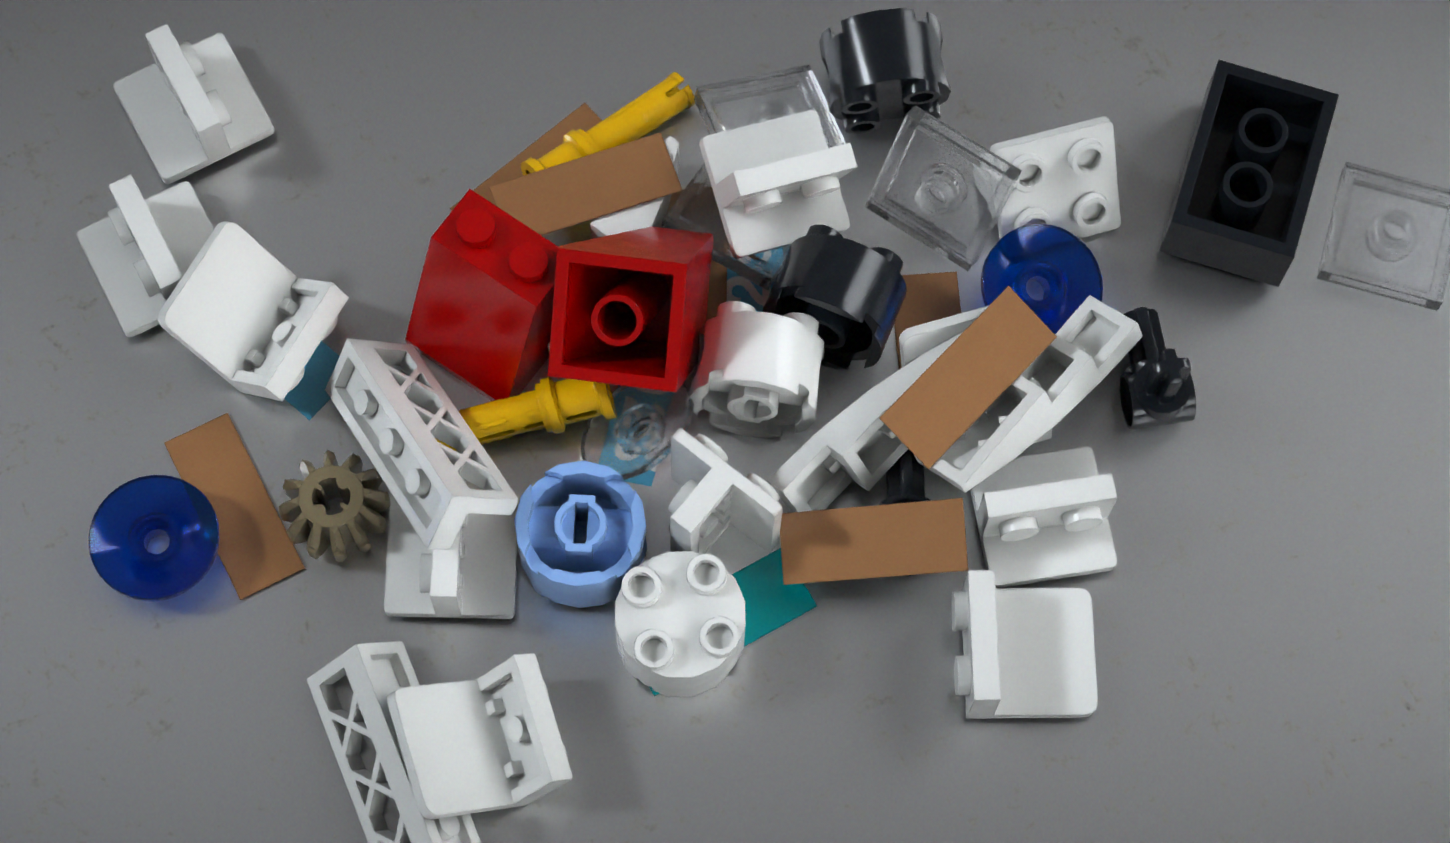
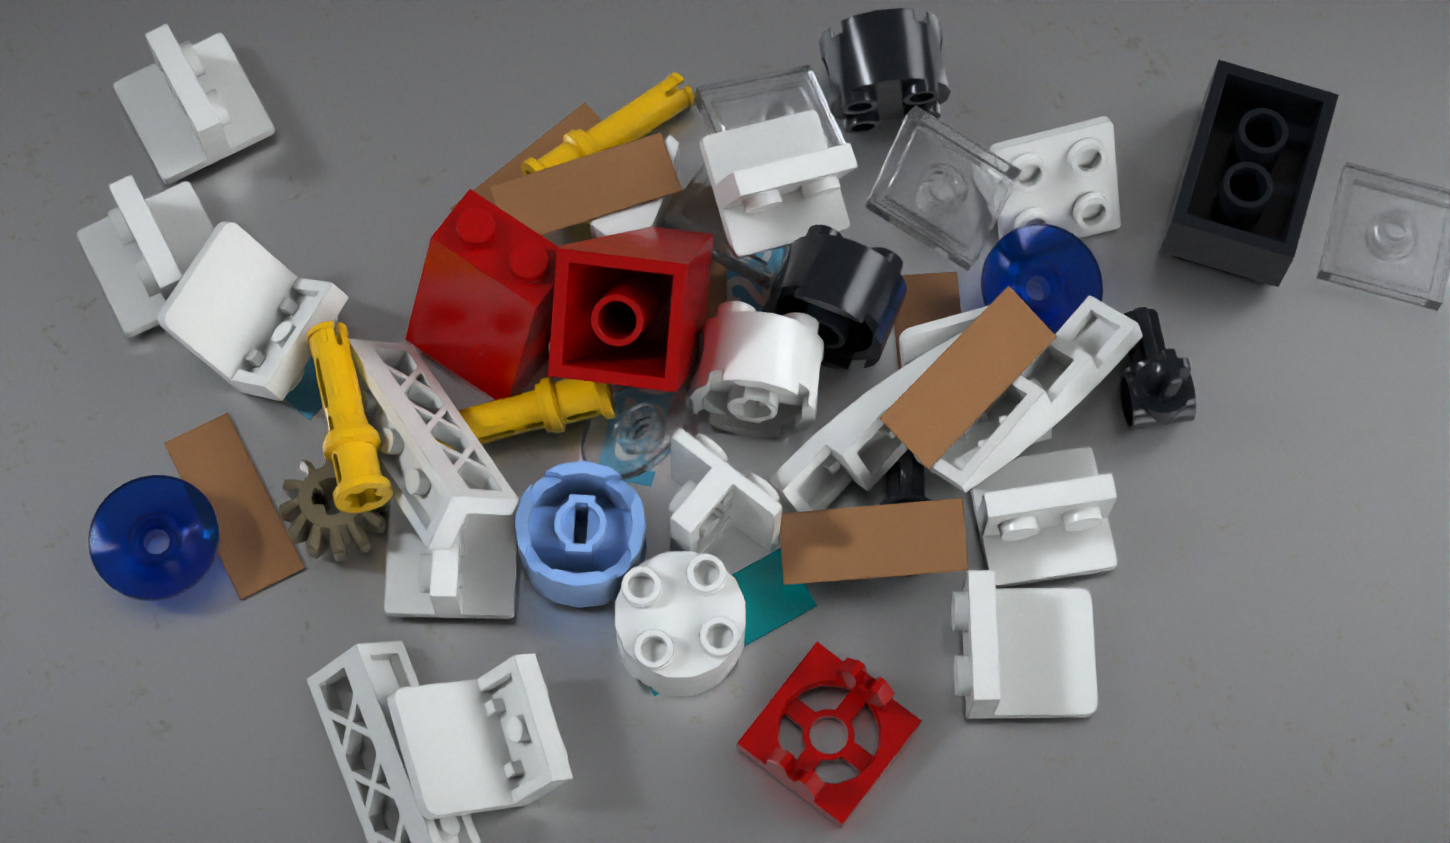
(350, 439): none -> yellow pin
(819, 669): none -> red piece

